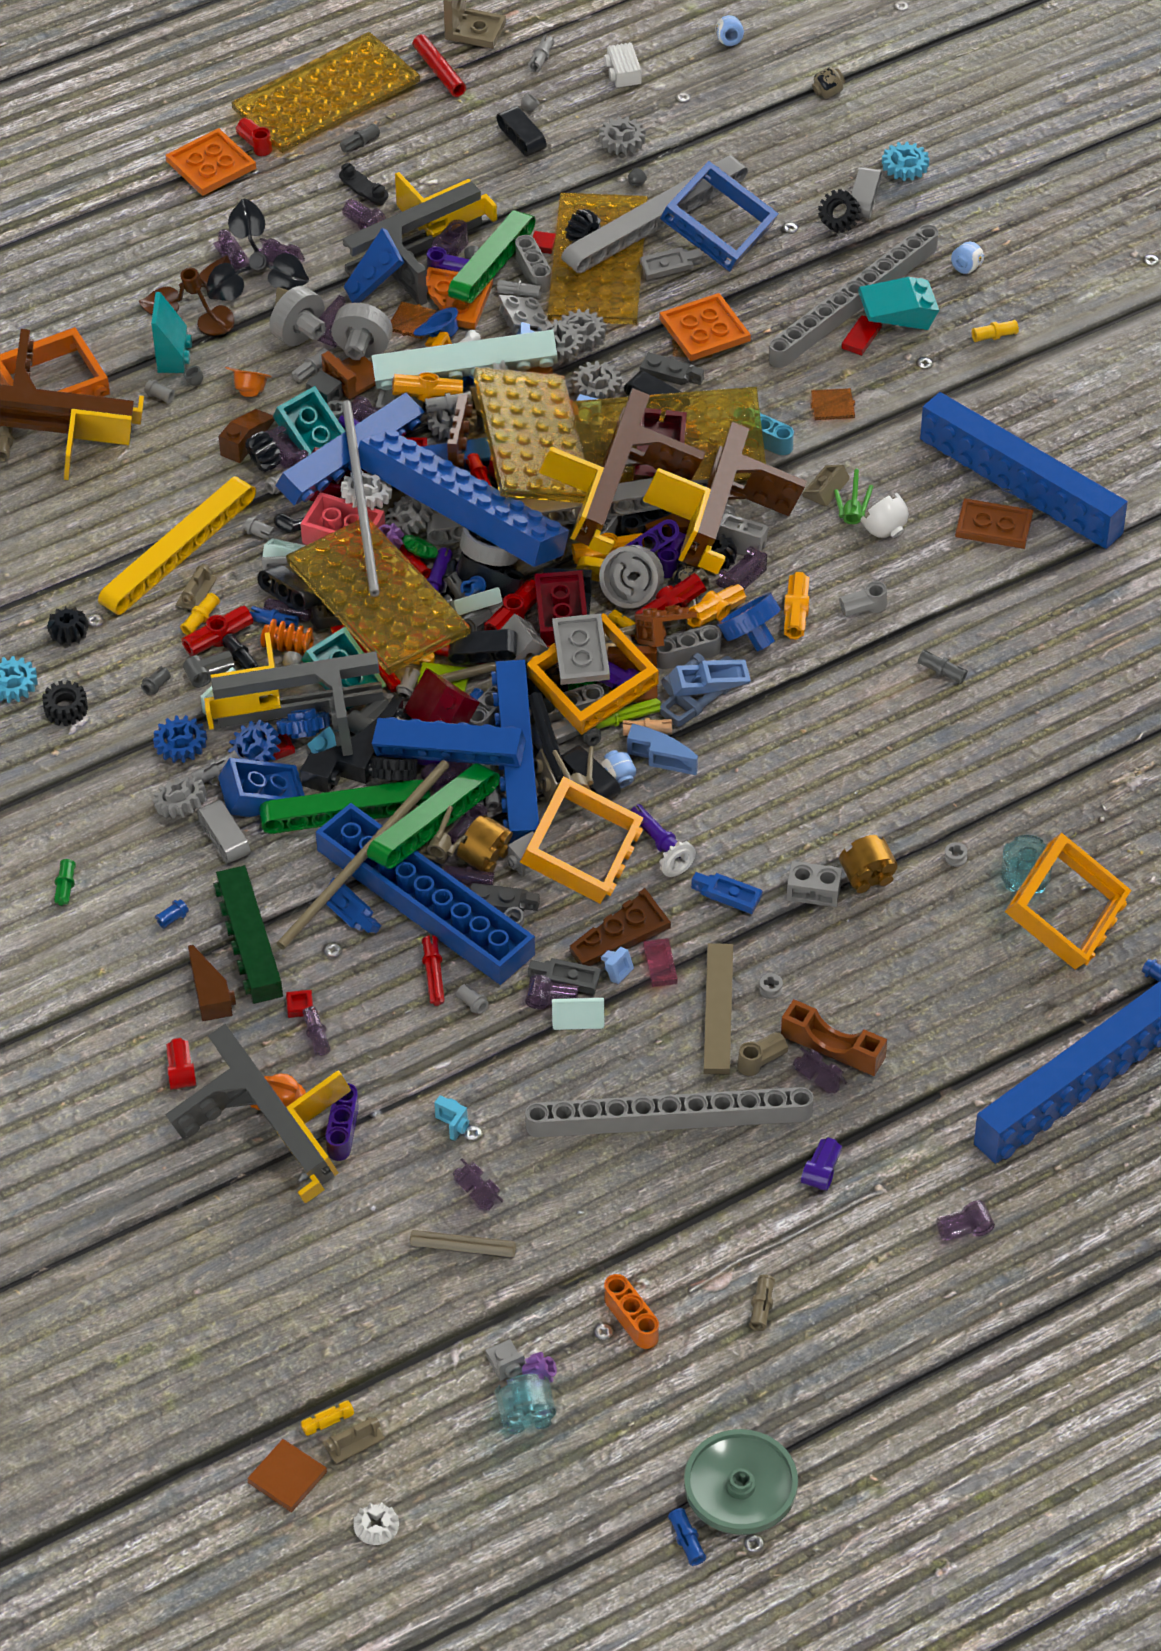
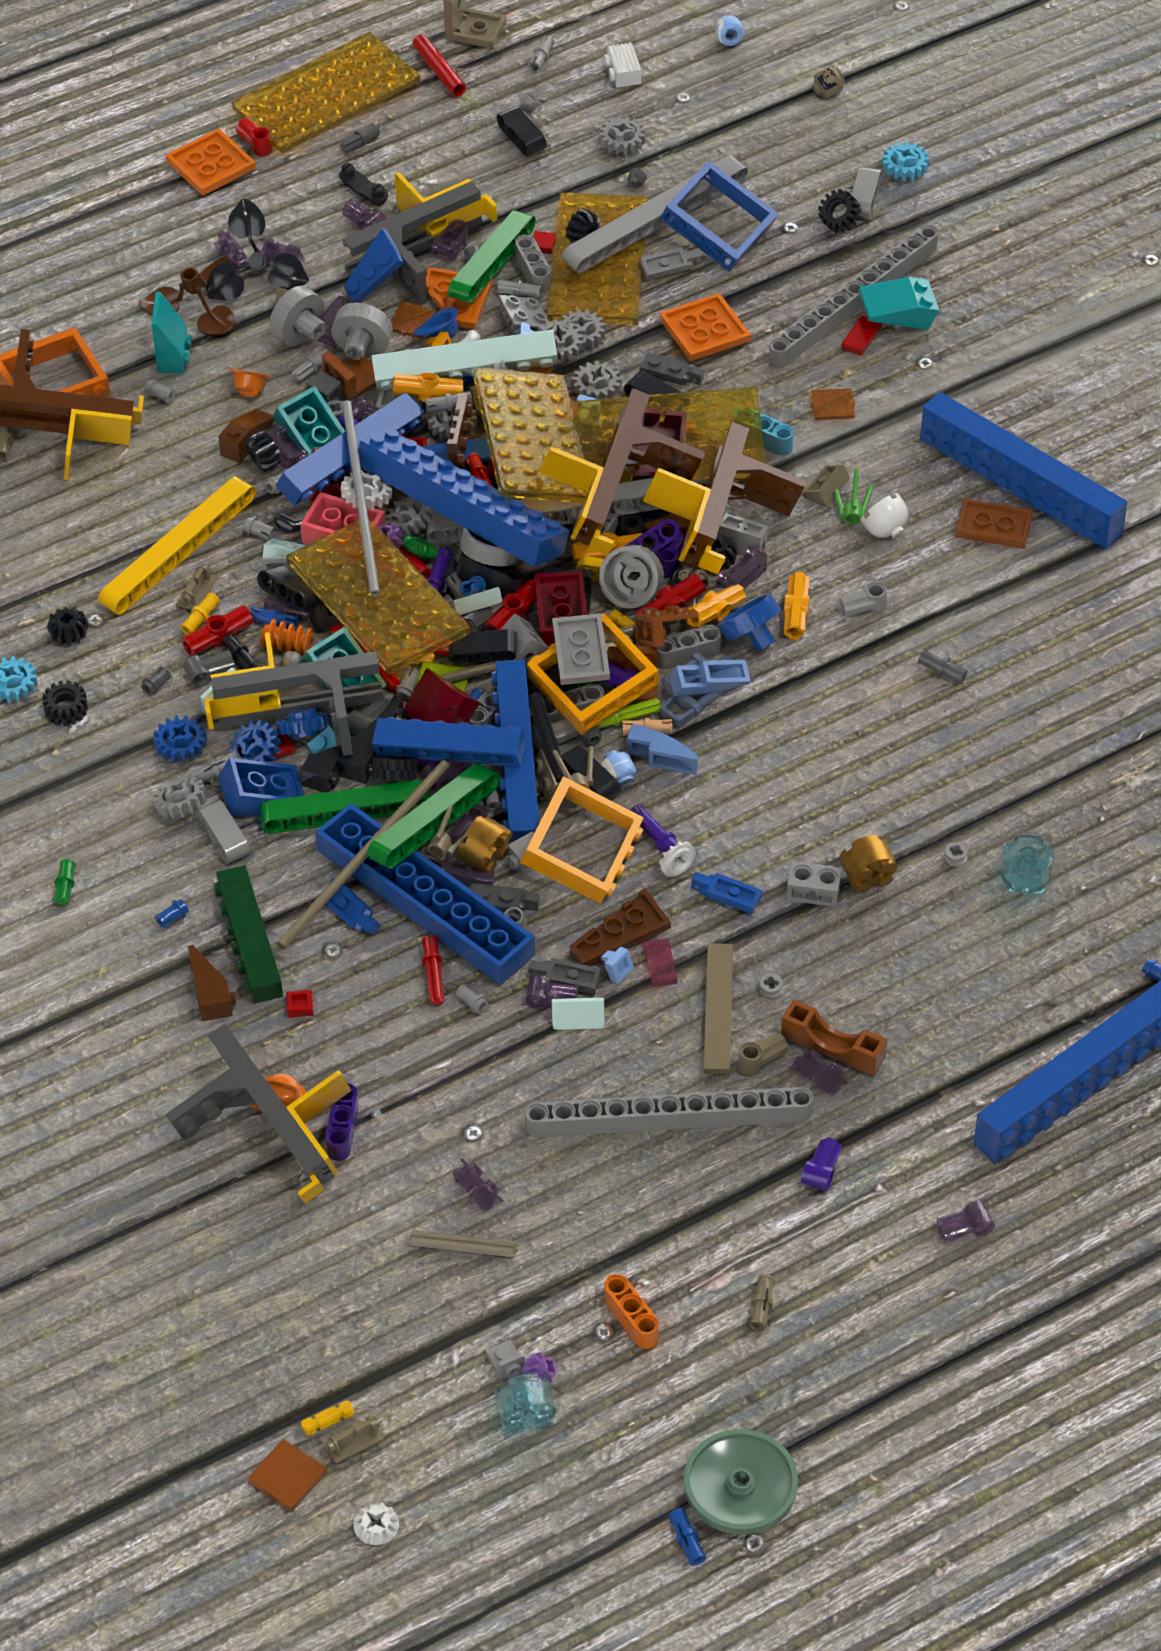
(180, 1068): red piece -> none
(193, 375): dark grey hinge -> none
(316, 1031): clear purple axle -> none
(440, 259): dark purple piece -> none
(452, 1113): medium azure bracket -> none
(967, 257): light blue head -> none
(994, 330): yellow pin -> none
(1093, 873): light orange window -> none

